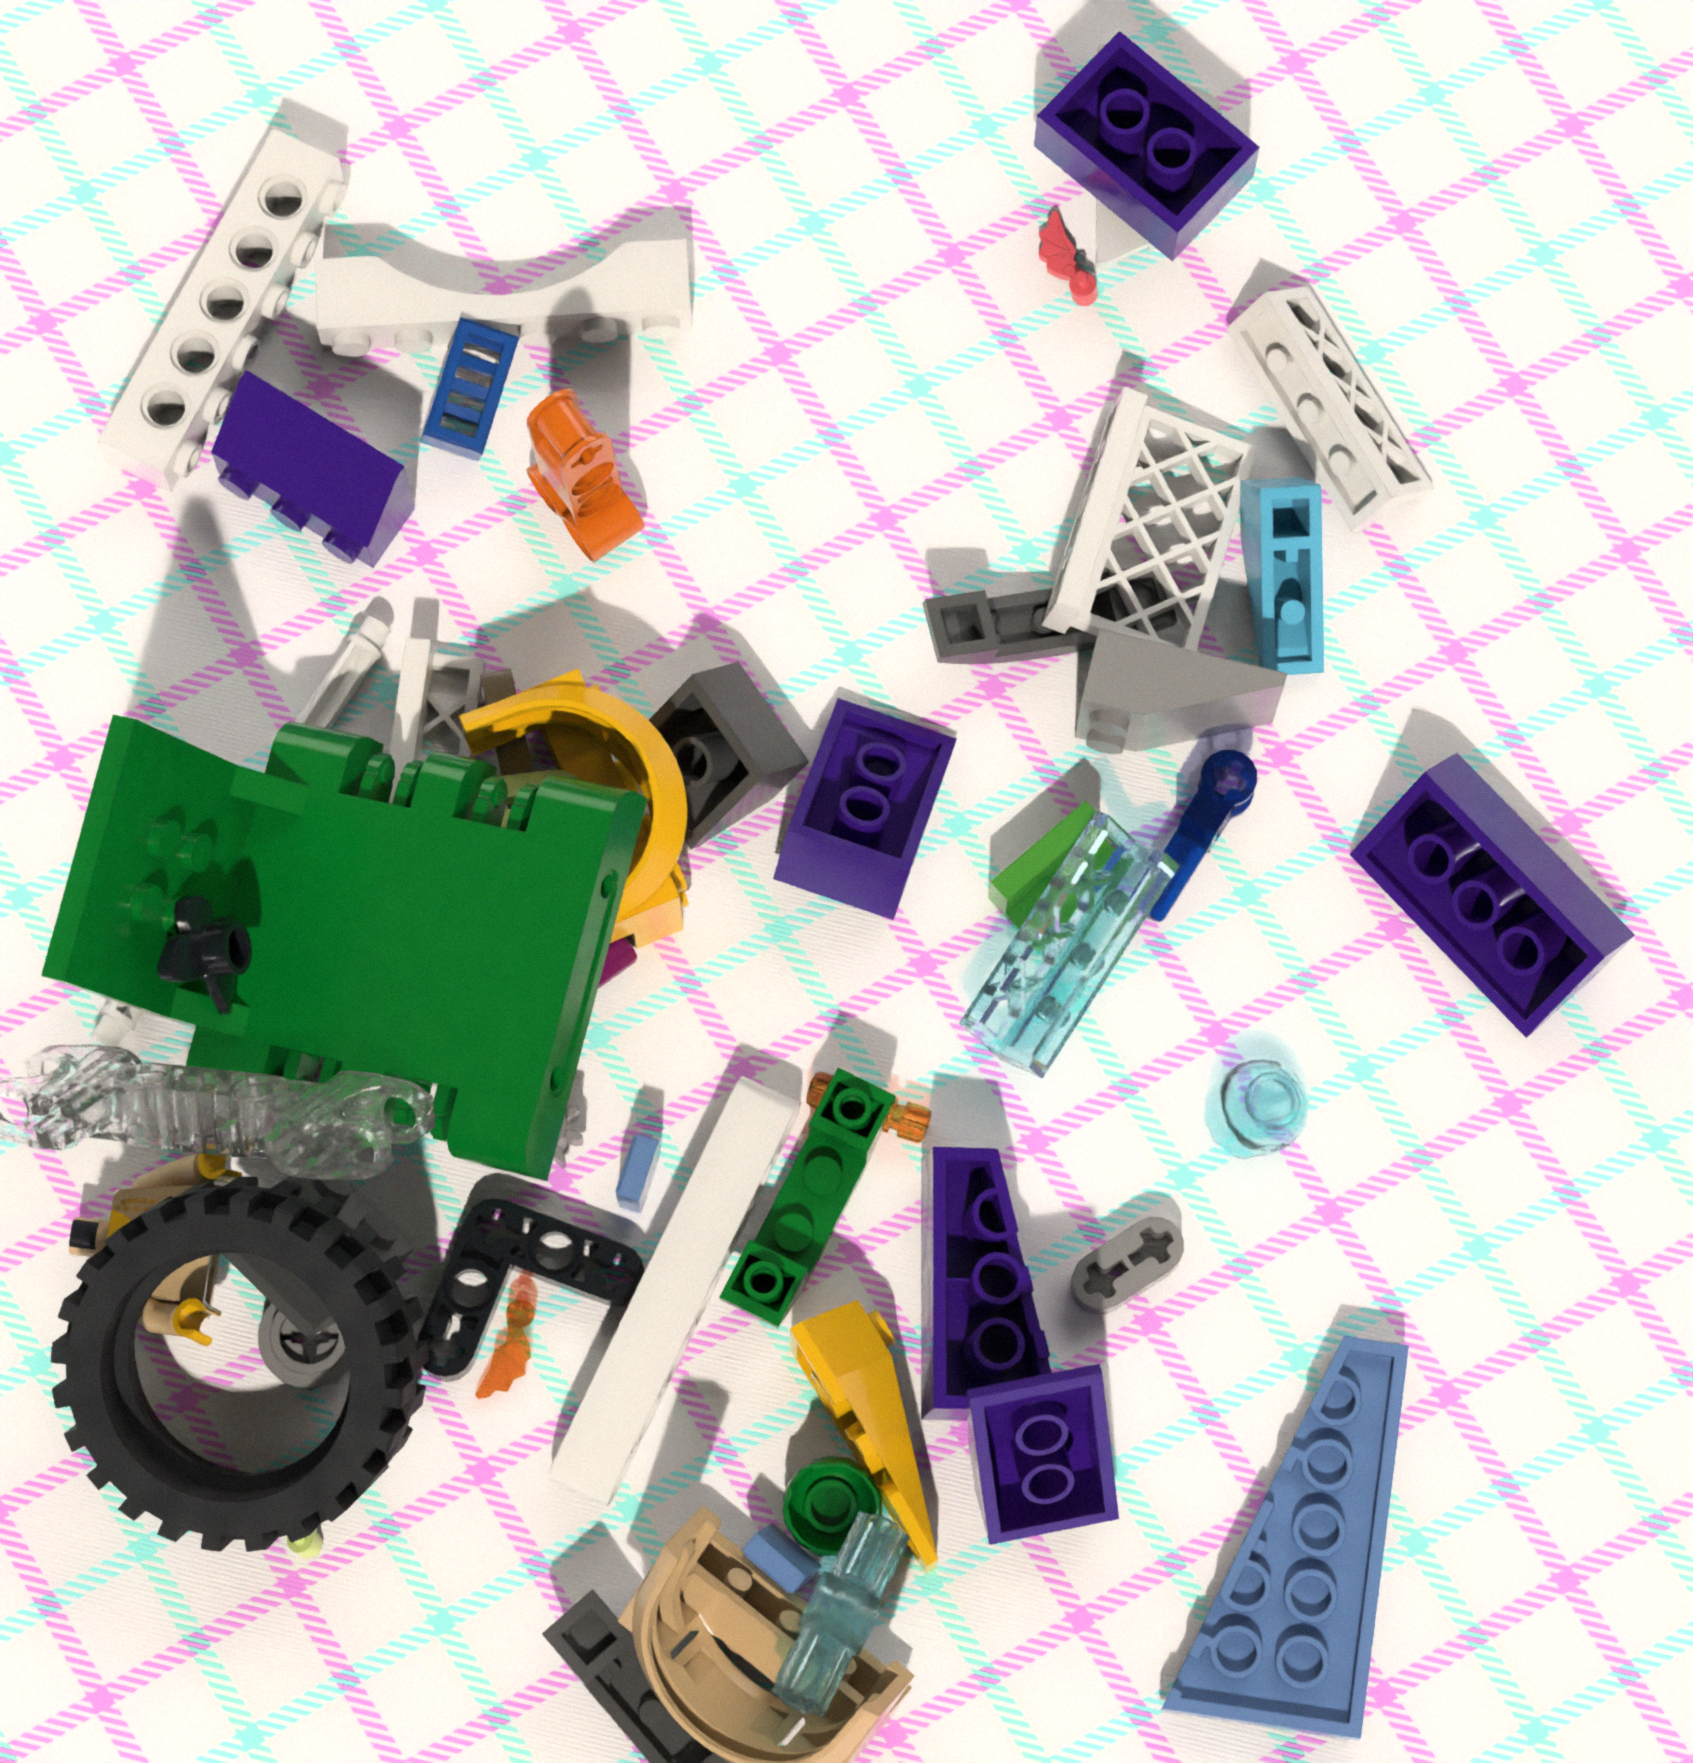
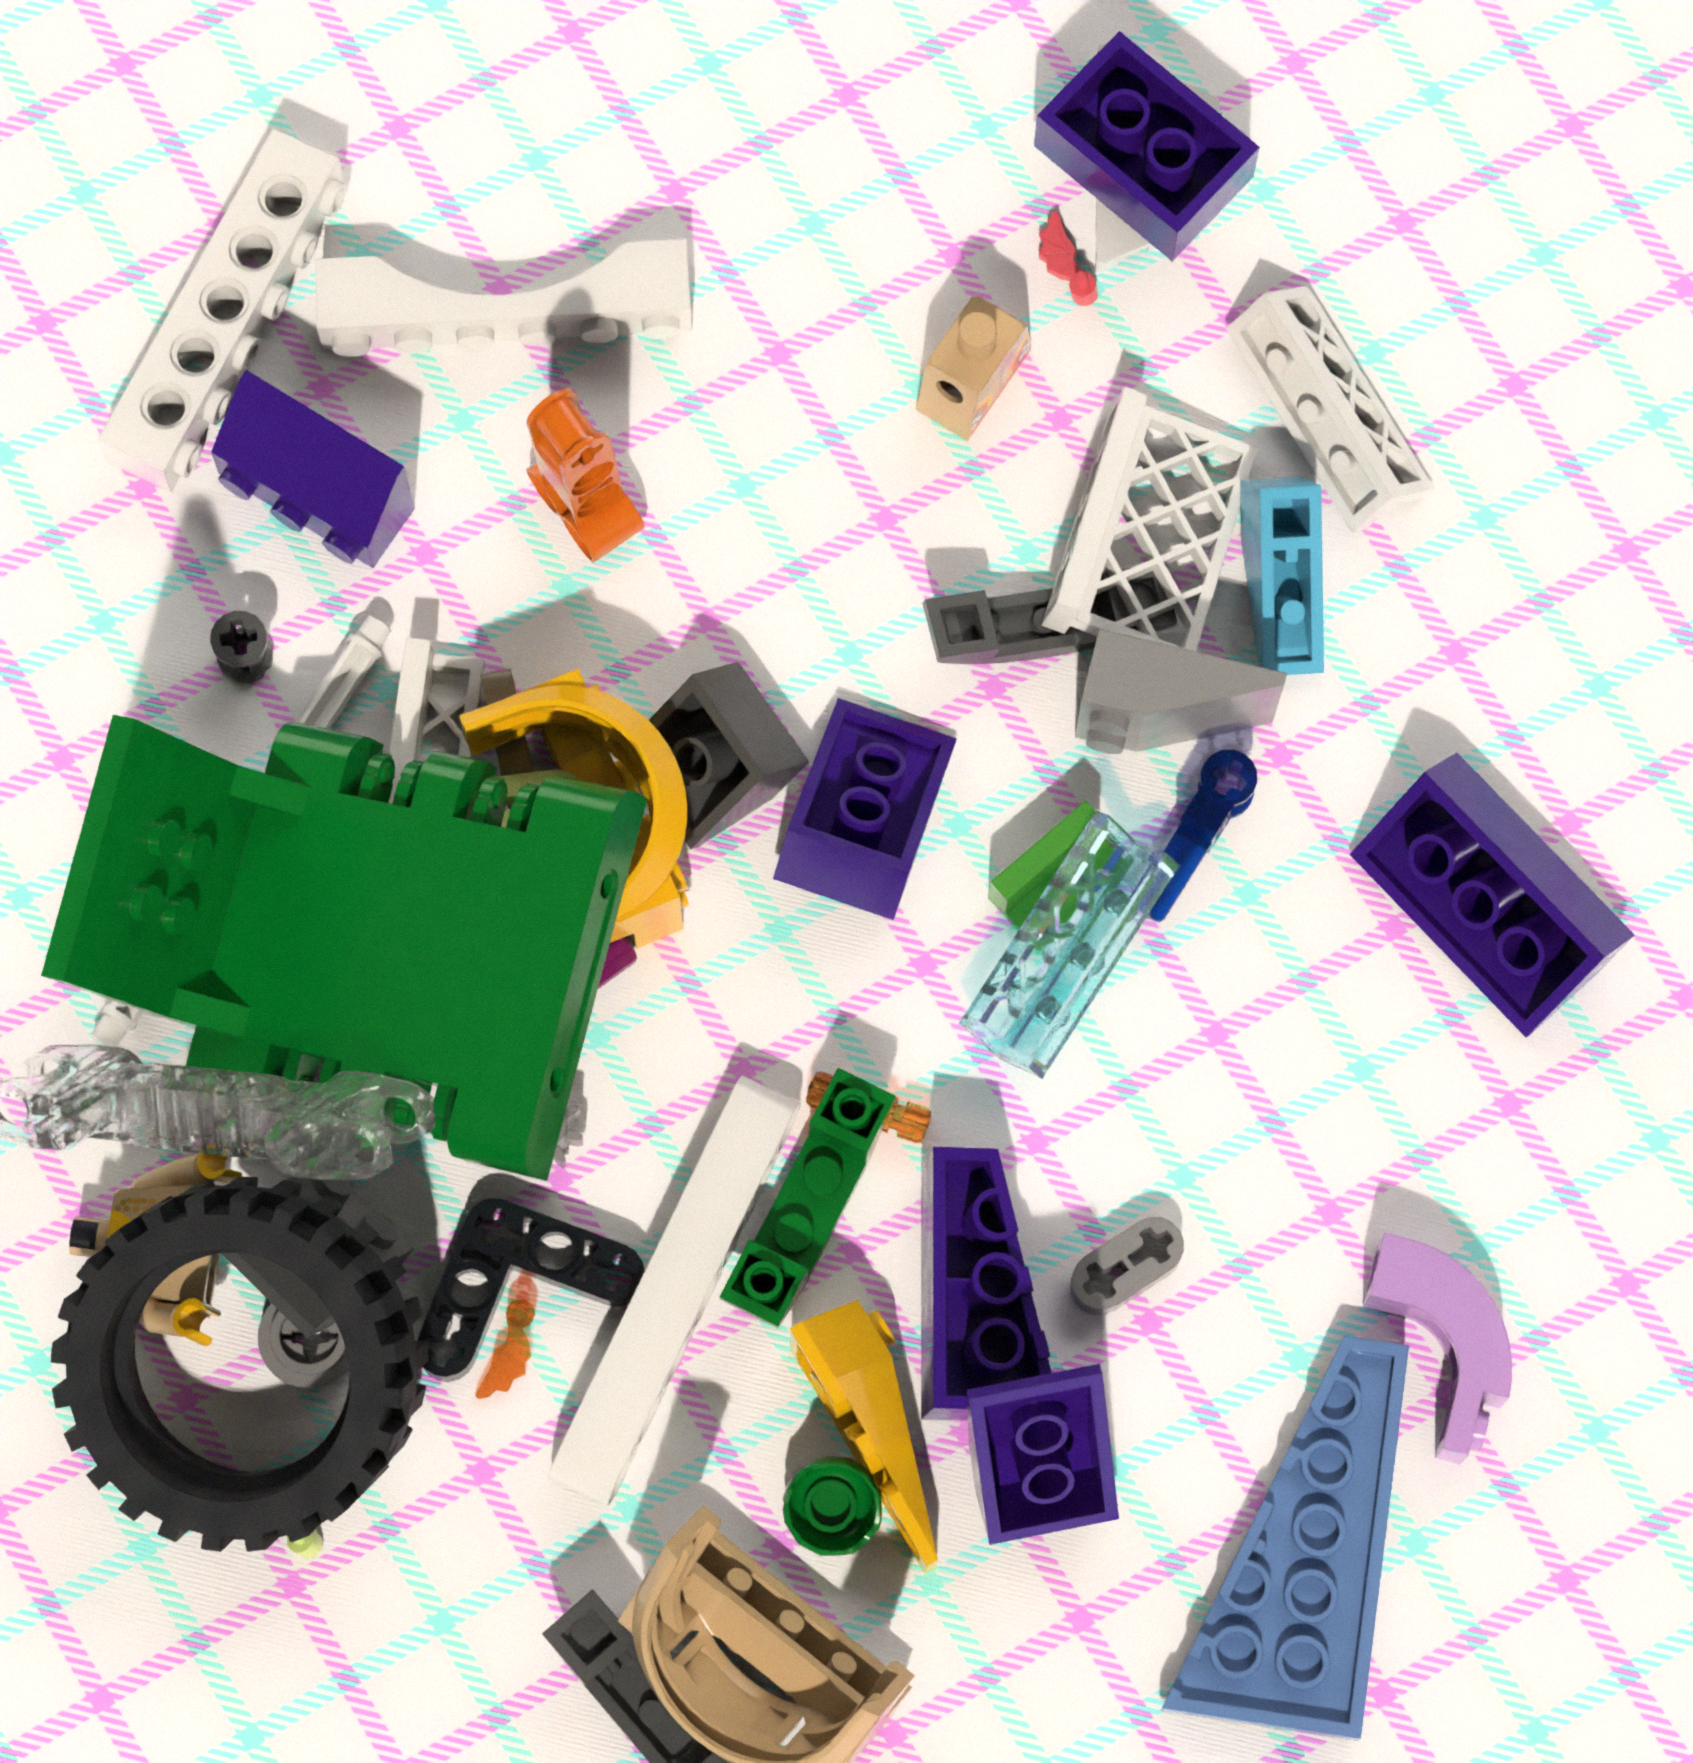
(206, 950): black animal -> none
(224, 644): none -> dark grey bush
(451, 440): blue slope -> none
(638, 1173): medium blue tile -> none
(781, 1558): medium blue tile -> none
(840, 1614): clear light blue piece -> none
(979, 360): none -> tan torso
(1256, 1108): clear light blue hair -> none
(1461, 1315): none -> lavender arch

